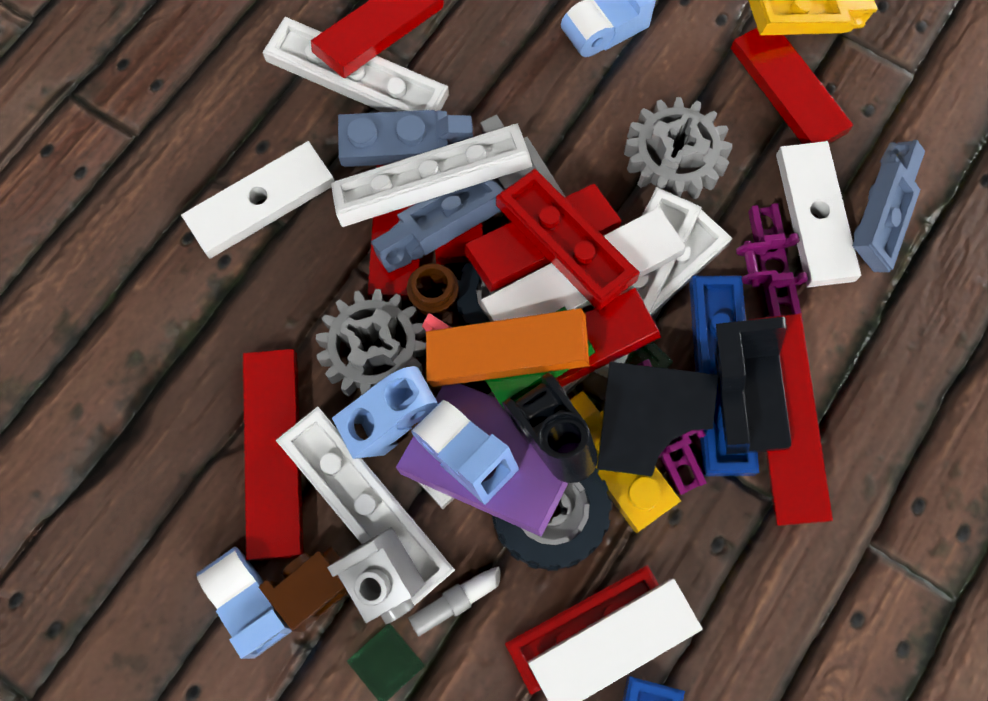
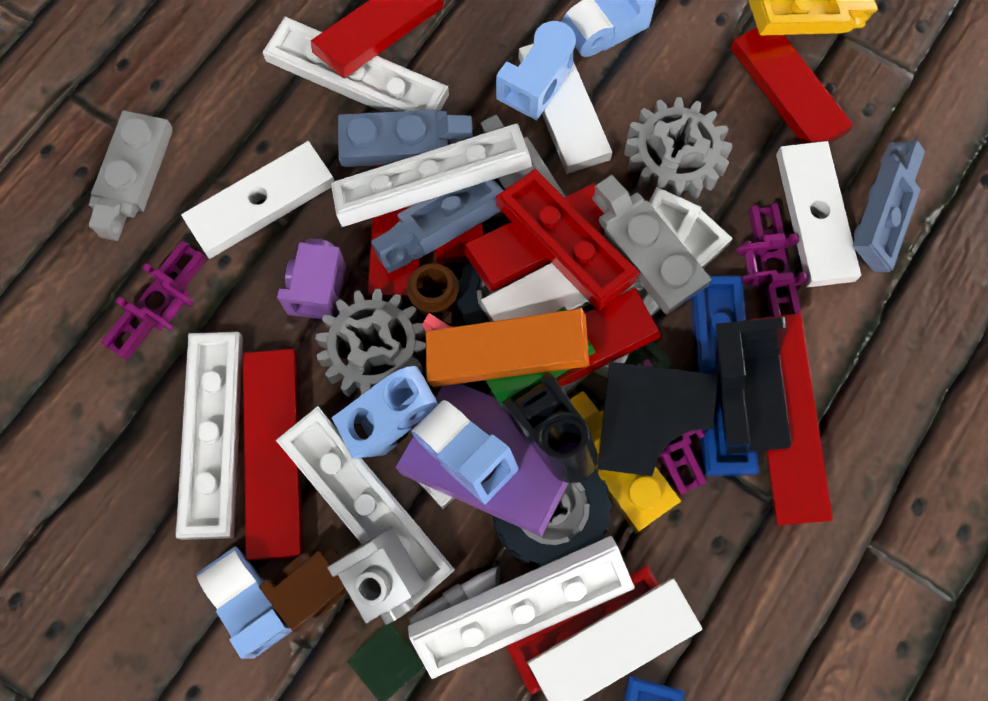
(128, 172): none -> light grey hinge
(160, 318): none -> magenta piece
(210, 436): none -> white tile
(313, 280): none -> medium lavender brick
(520, 607): none -> white tile
(540, 73): none -> light blue leg
(574, 124): none -> white tile
(649, 245): none -> light grey hinge

